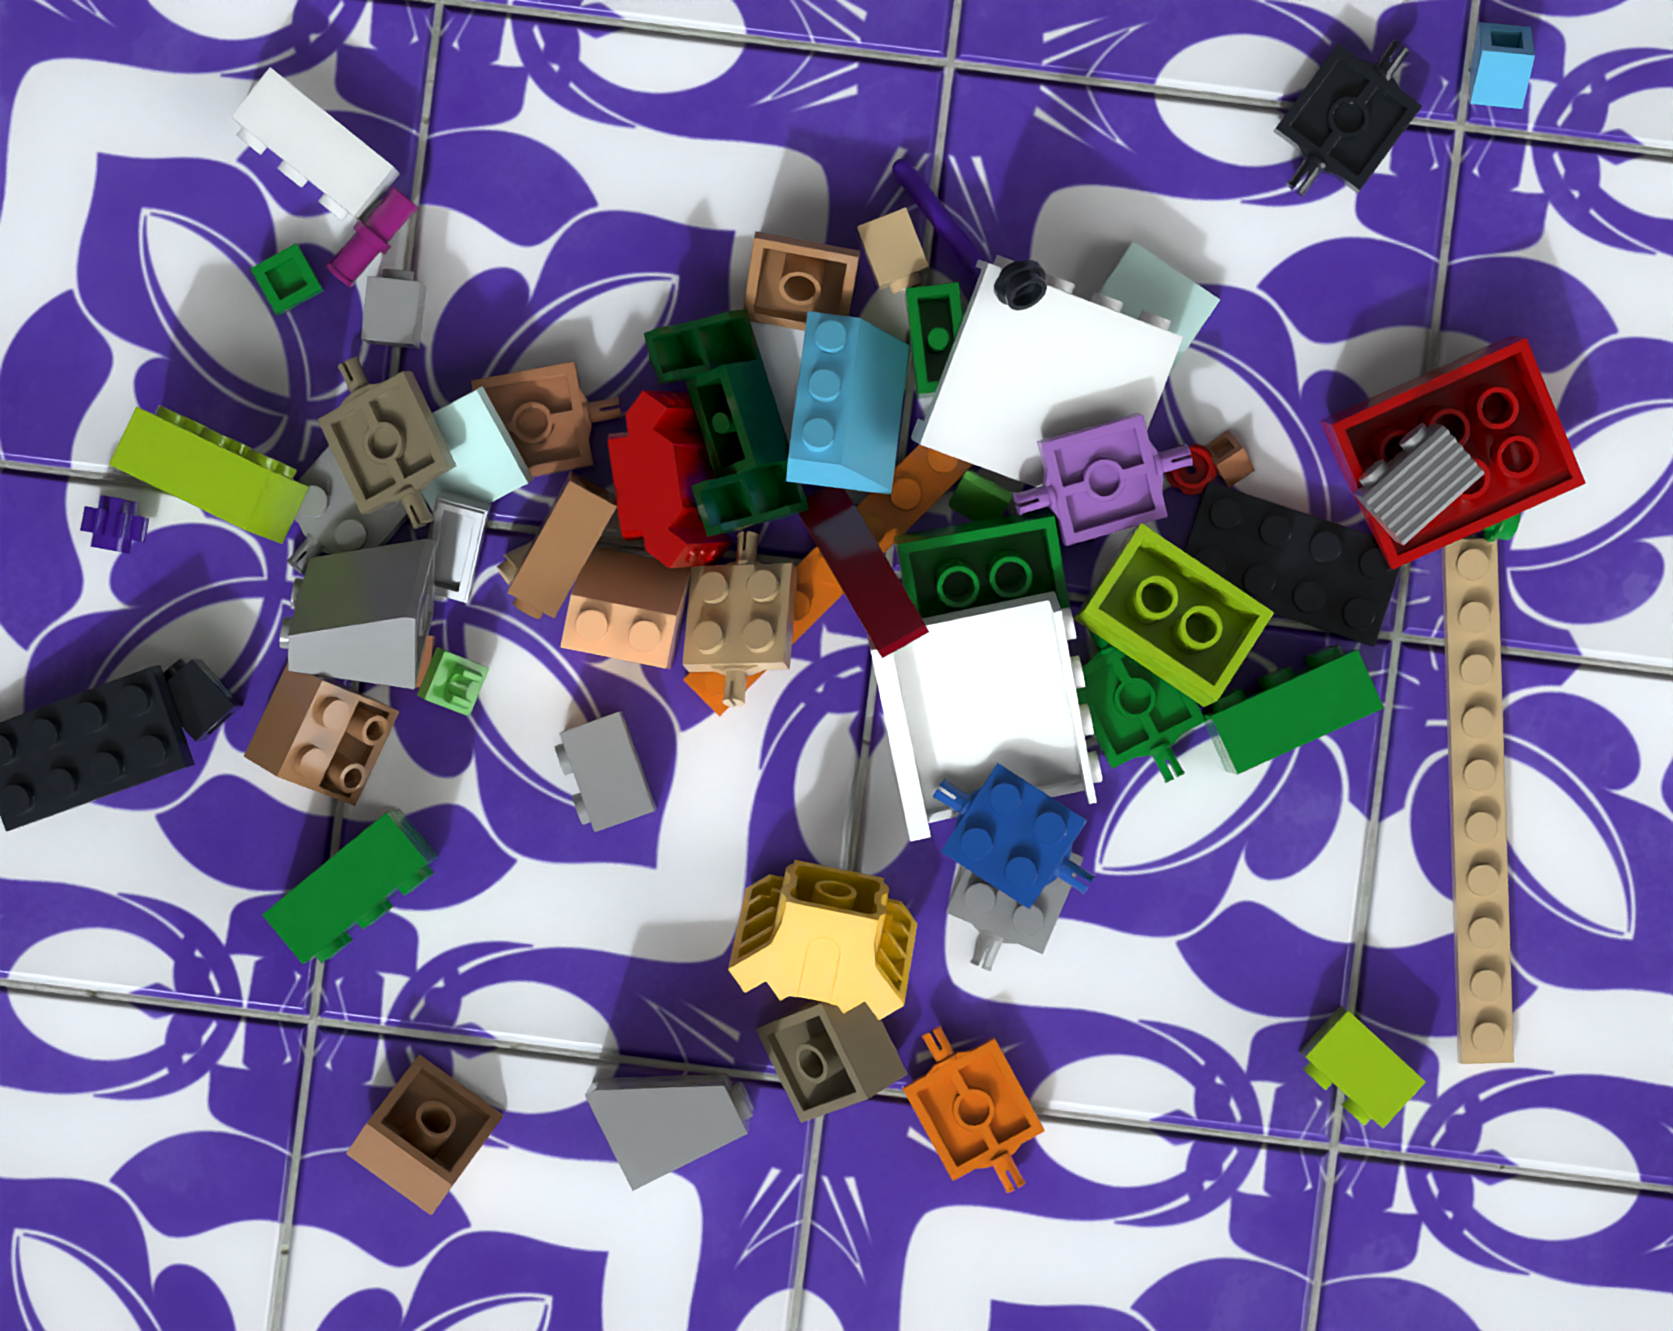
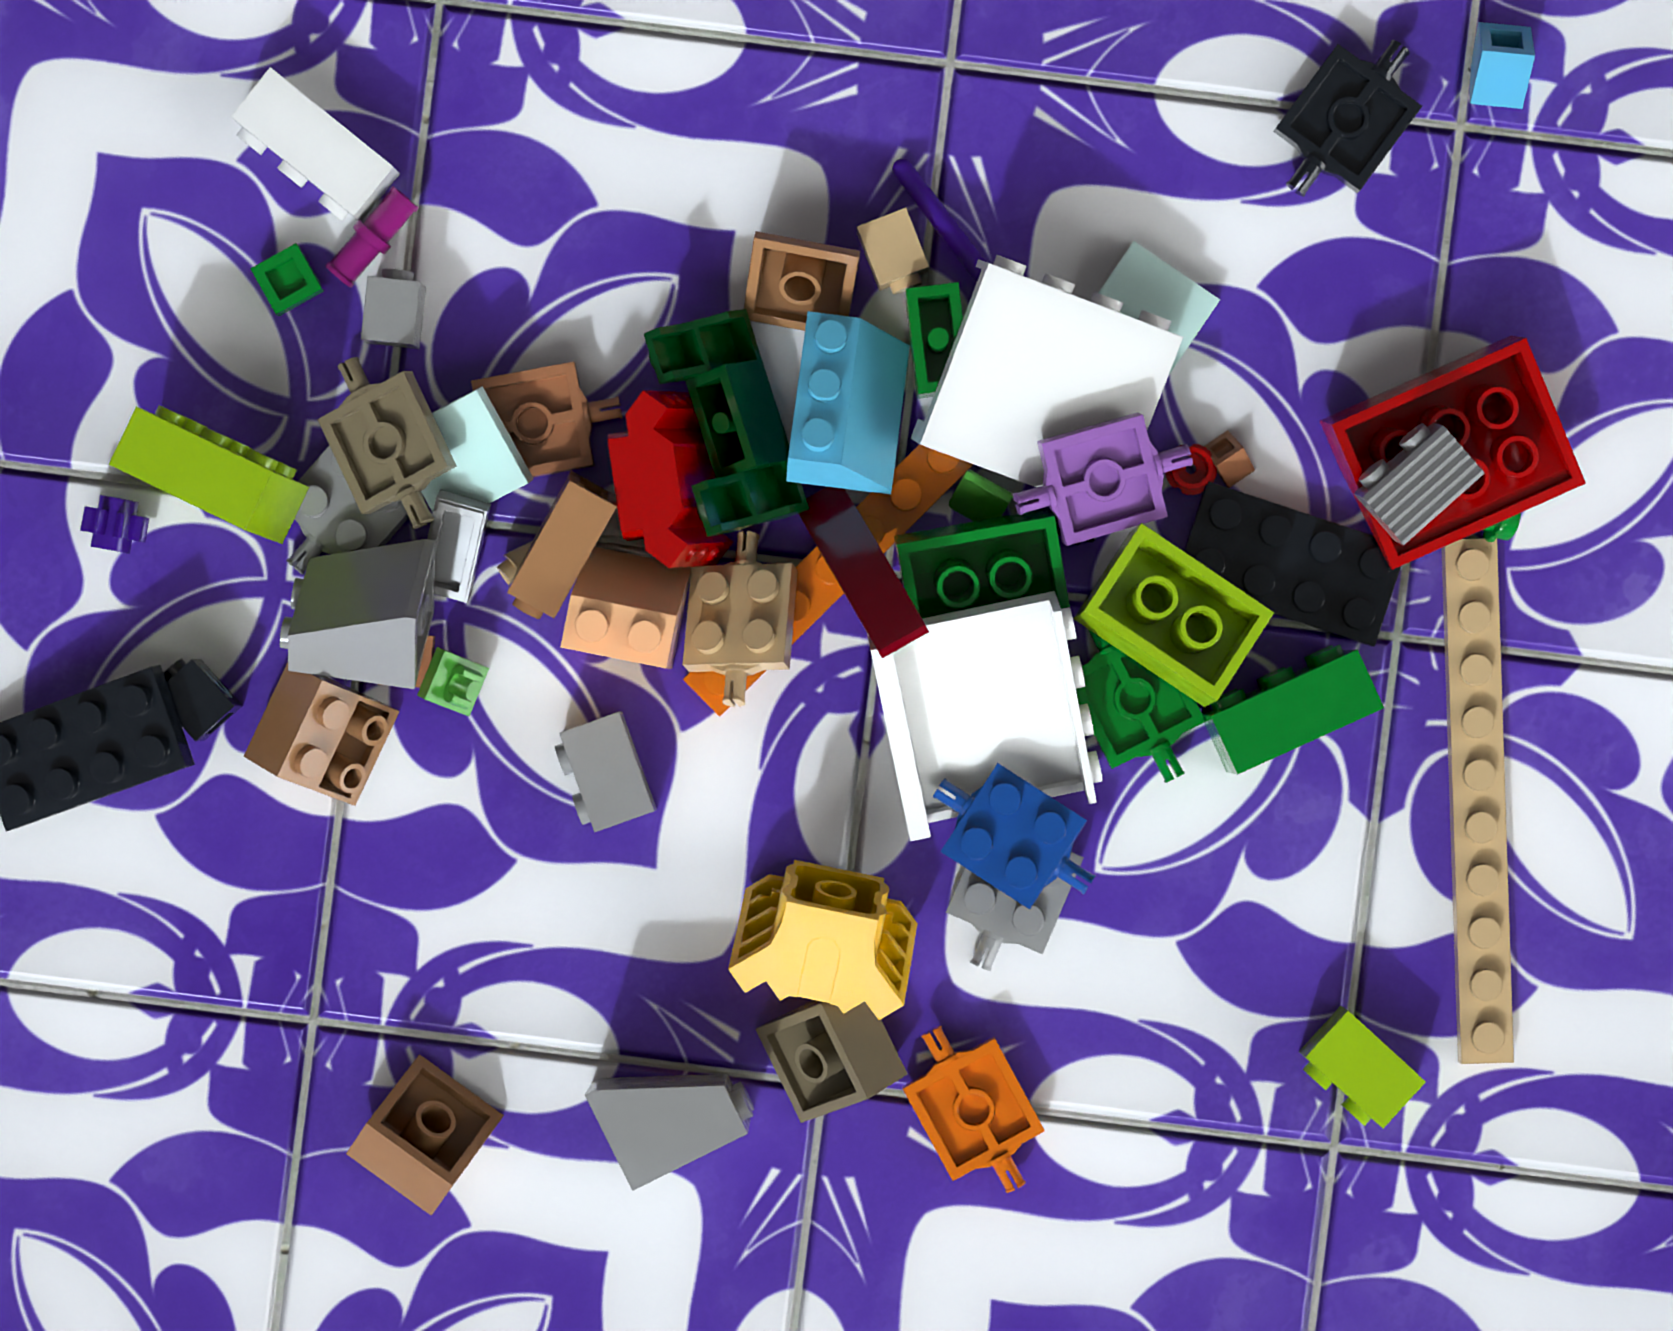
(352, 888): green brick -> none
(1021, 284): black plate -> none

